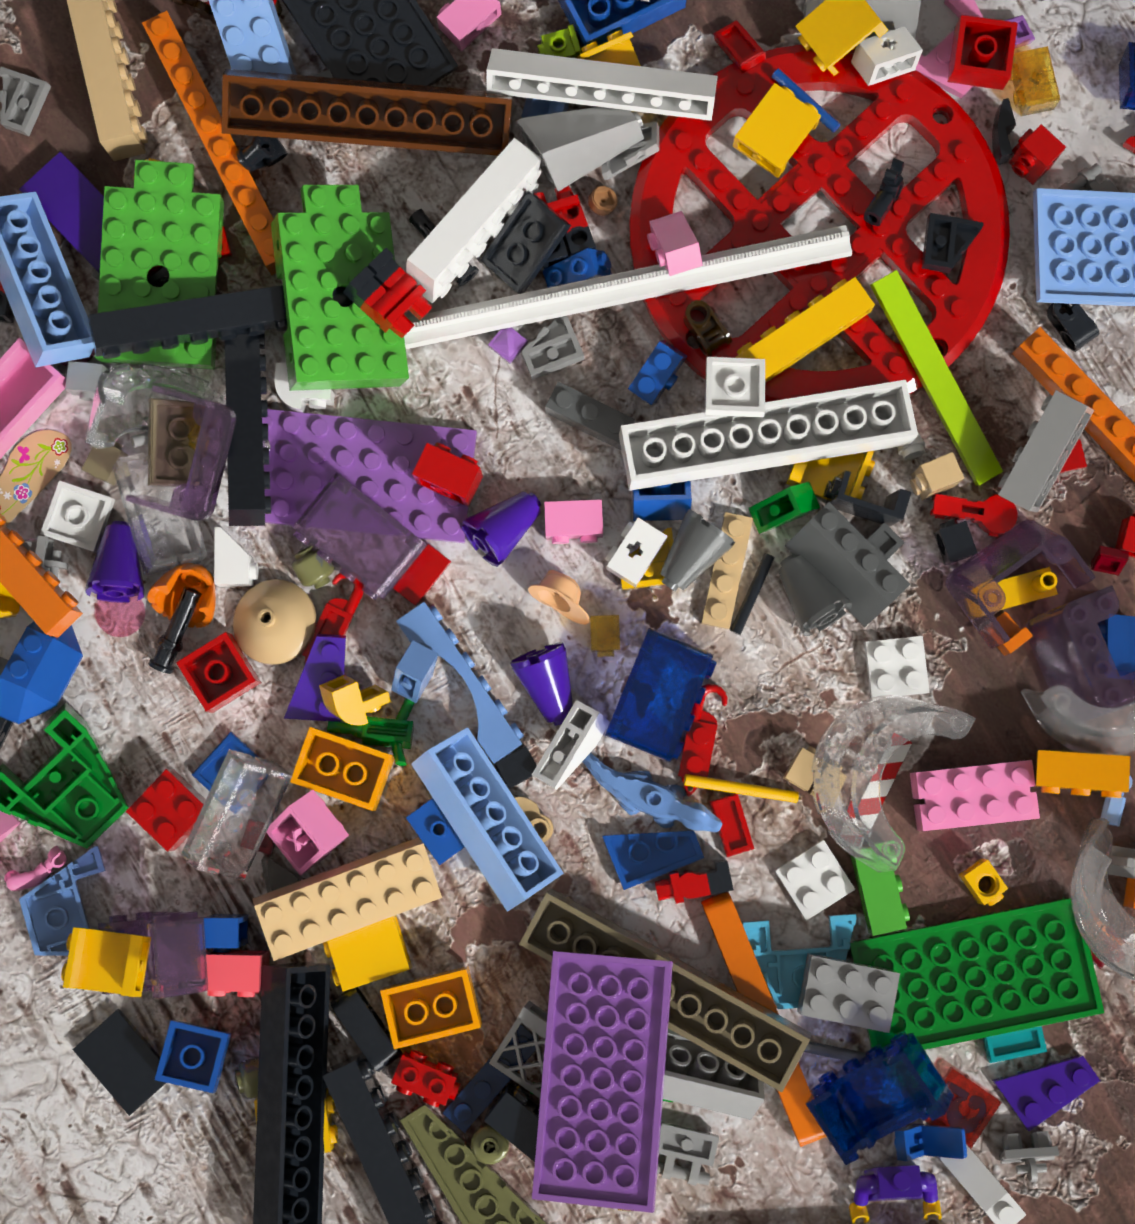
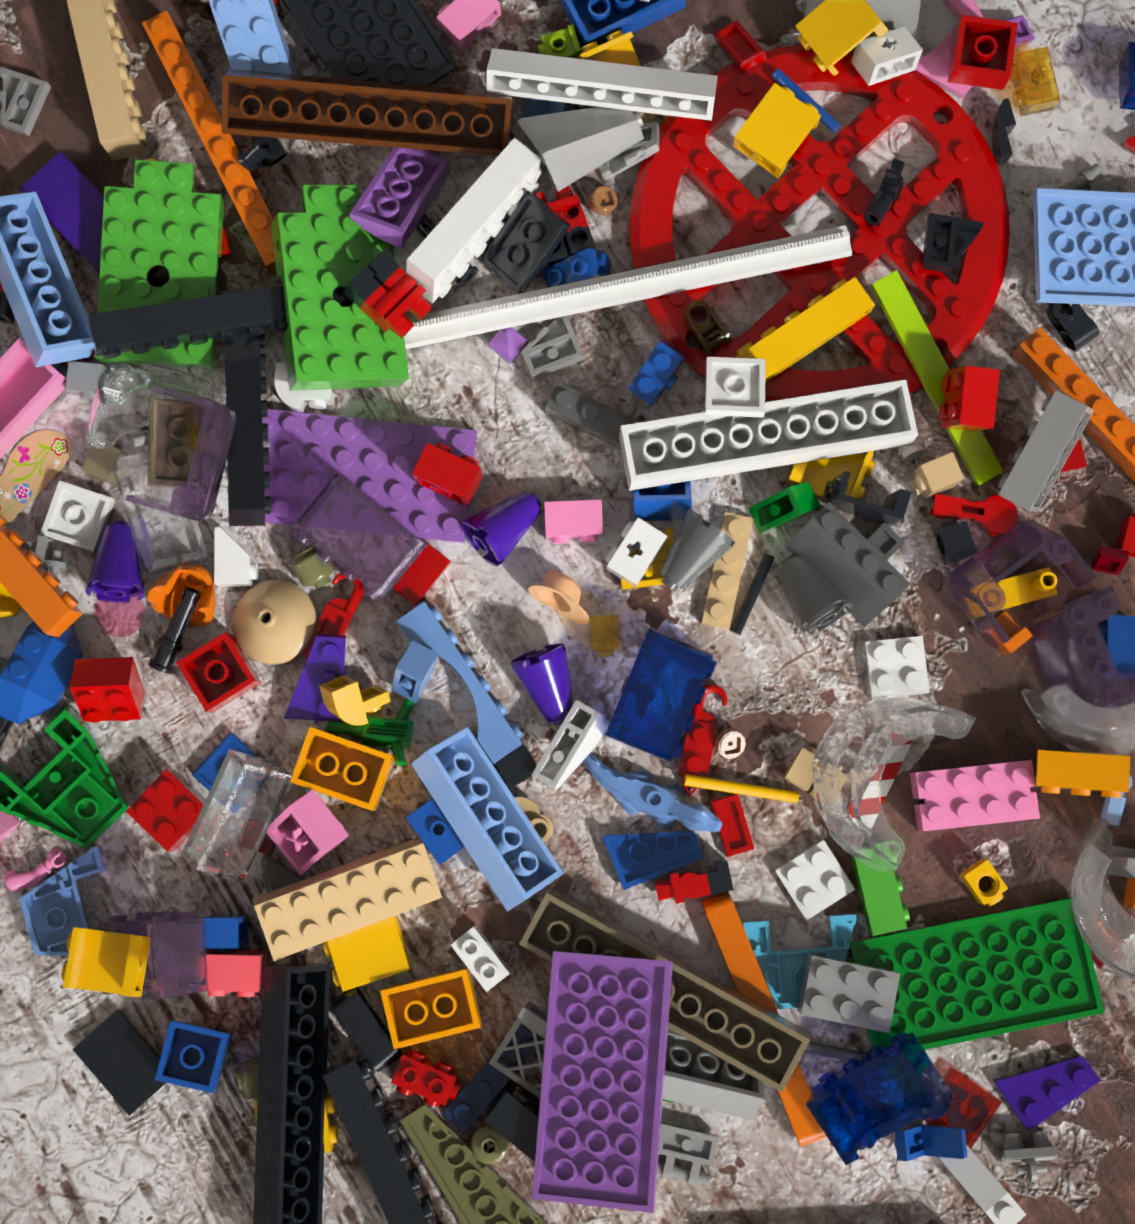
(107, 689): none -> red brick
(400, 194): none -> medium lavender slope
(481, 958): none -> white brick
(674, 243): bright pink brick -> none
(730, 743): none -> tile
(895, 1184): dark purple torso -> none
(969, 398): none -> red brick
(1014, 1044): teal tile -> none
(1035, 154): red brick -> none

